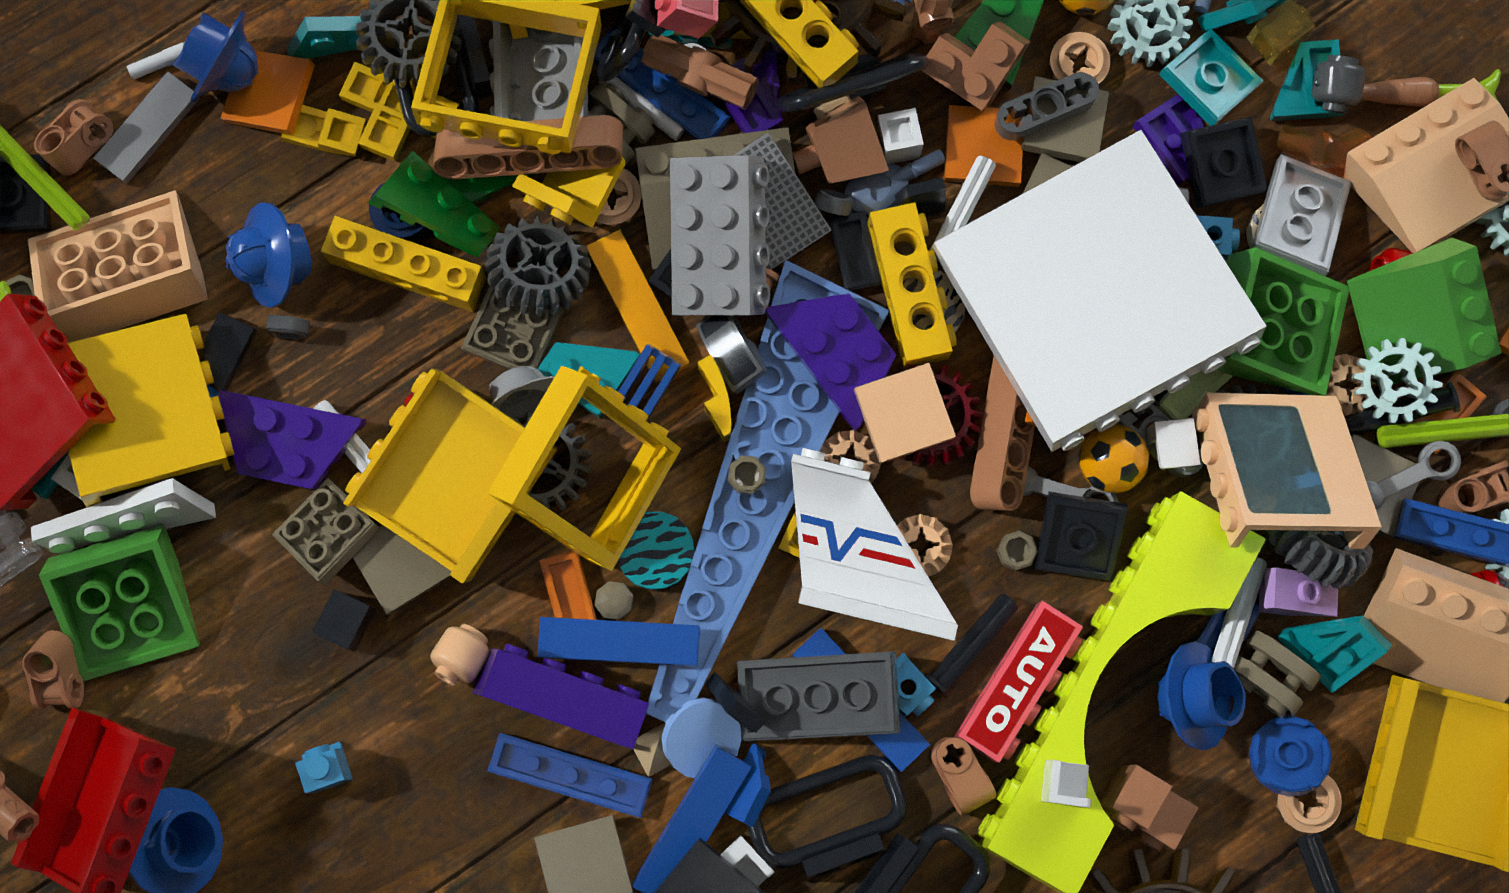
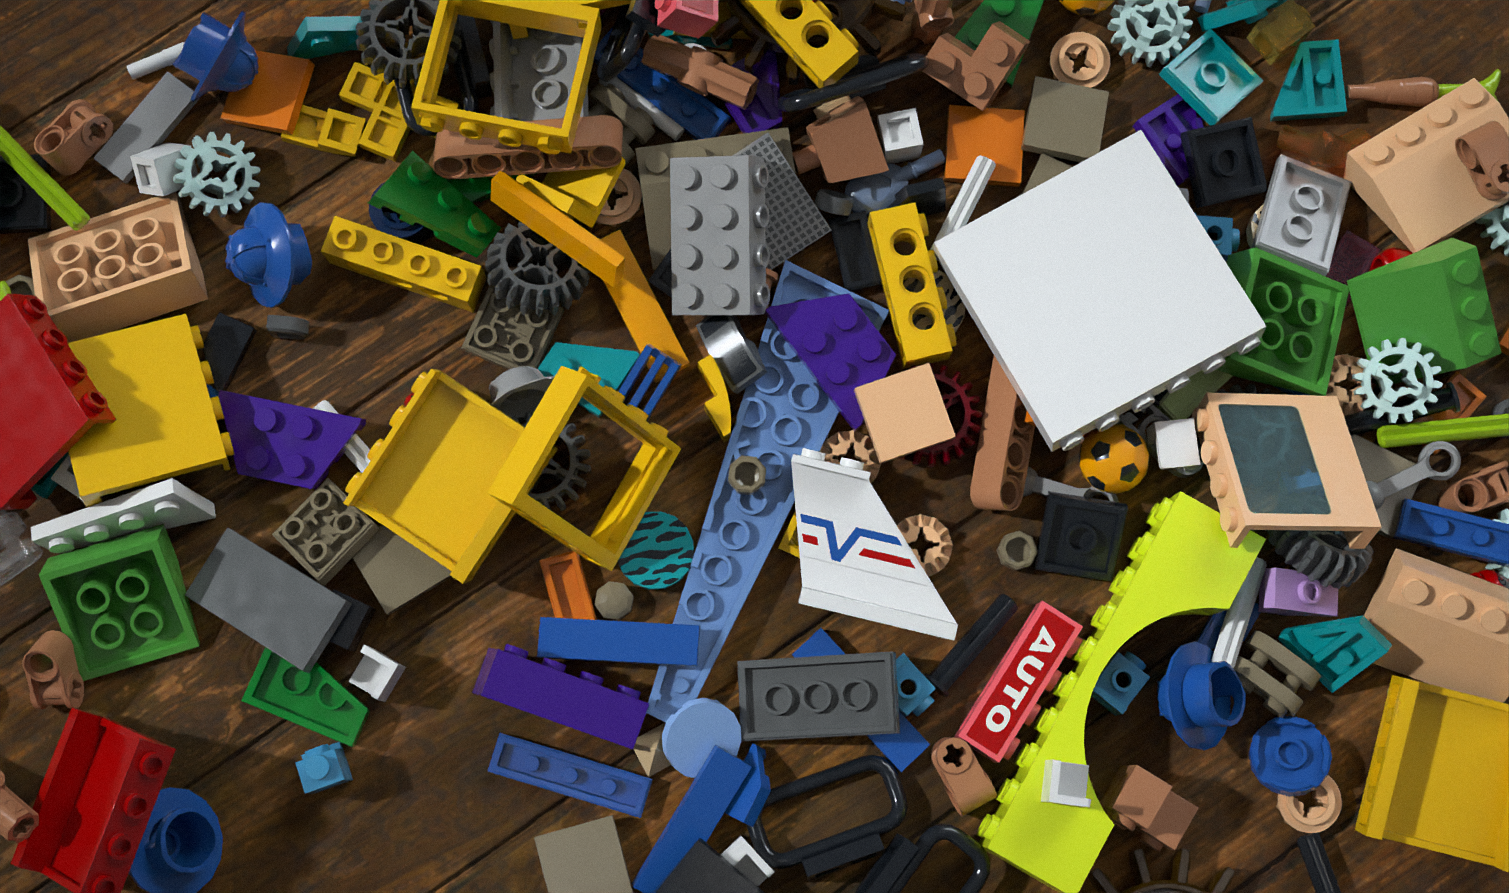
(156, 169): none -> white panel
(210, 160): none -> light aqua gear
(268, 600): none -> dark grey tile
(306, 698): none -> green wing
(376, 673): none -> white panel
(460, 654): light nougat head -> none
(557, 228): none -> light orange tile
(734, 703): black tile -> none
(1057, 93): dark grey beam -> none
(1109, 693): none -> dark azure brick
(1338, 83): dark grey head -> none
(1351, 258): none -> clear pink tile

